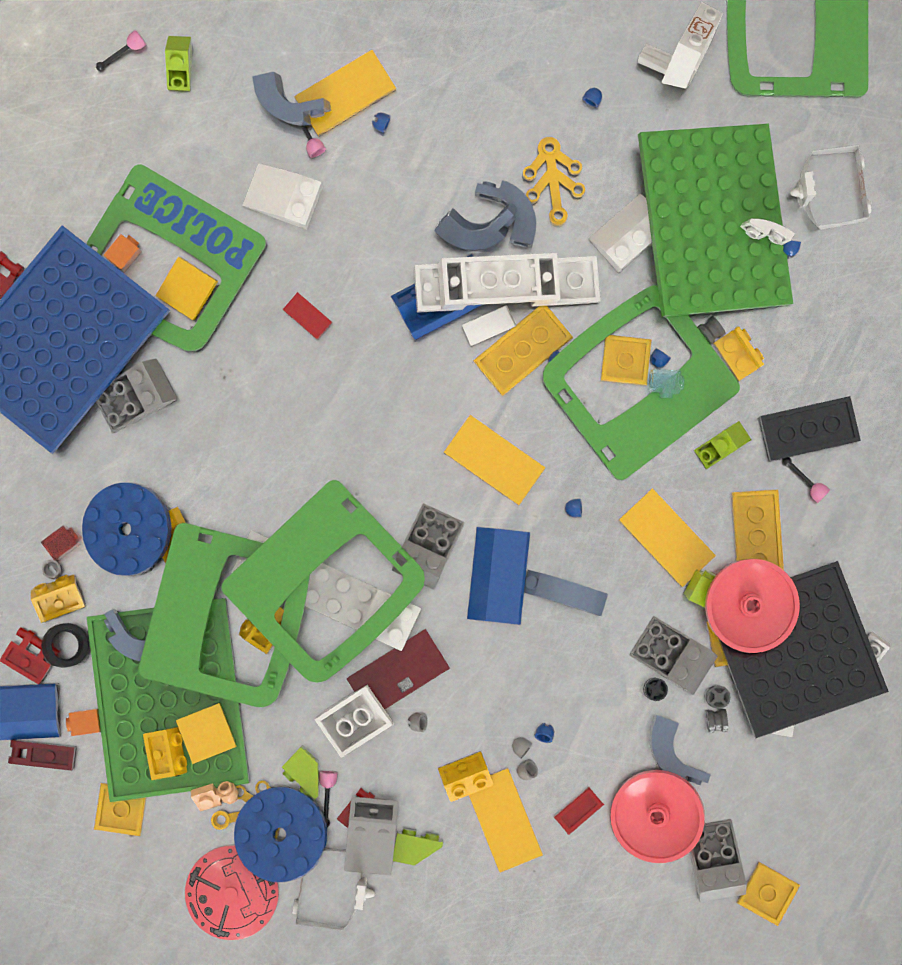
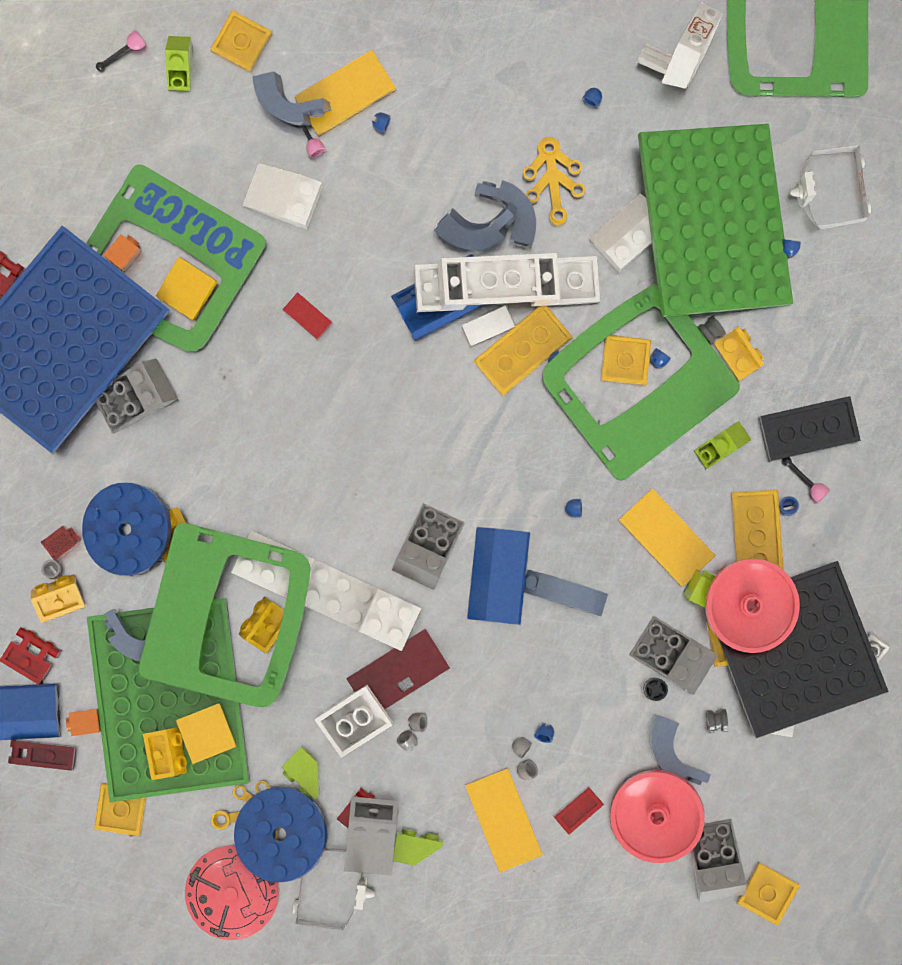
(82, 645): black tyre -> none
(210, 797): light nougat plate -> none
(241, 41): none -> yellow tile
(294, 553): bright green door -> none
(327, 780): bright pink hinge -> none
(407, 740): none -> light grey hinge
(465, 776): yellow bracket -> none
(494, 460): yellow tile -> none
(666, 382): clear light blue brick -> none
(715, 699): dark grey wheel -> none
(760, 228): white slope -> none
(787, 502): none -> blue hinge

